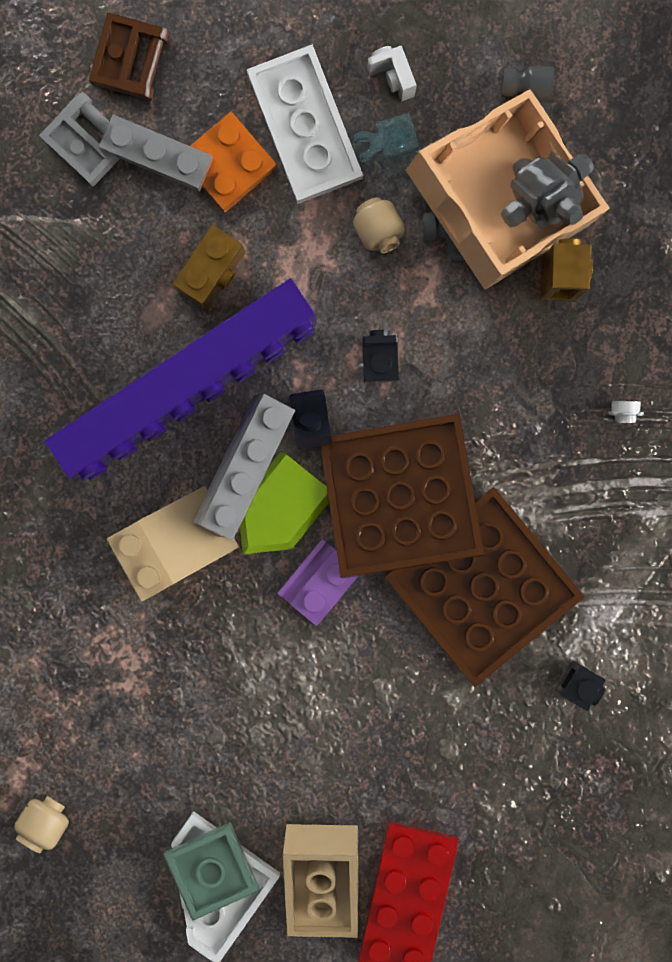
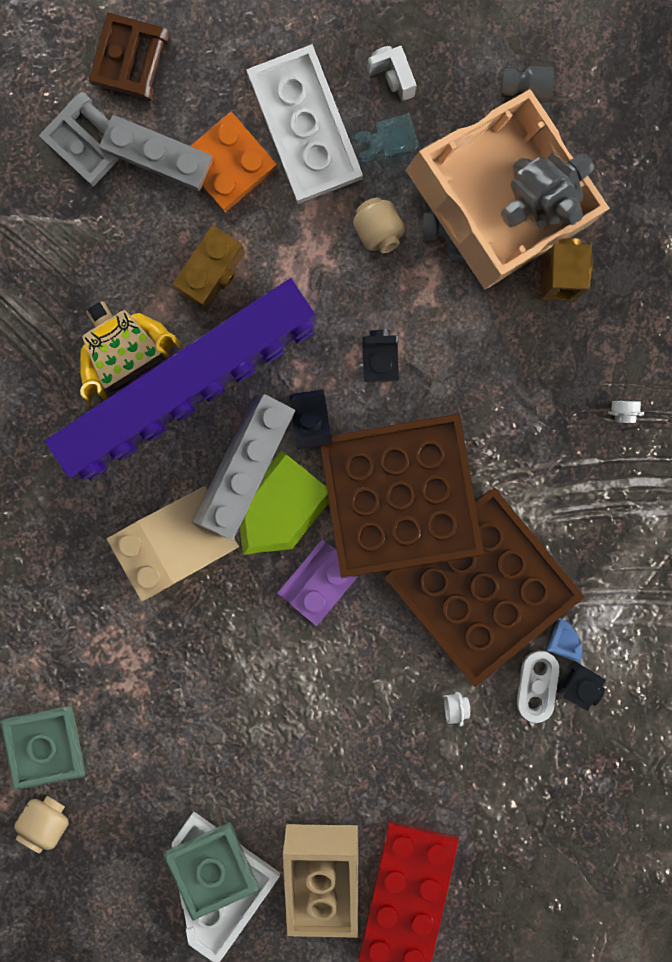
(42, 747): none -> sand green tile
(120, 349): none -> torso
(456, 708): none -> white plate
(538, 685): none -> white plate
(564, 641): none -> medium blue tile

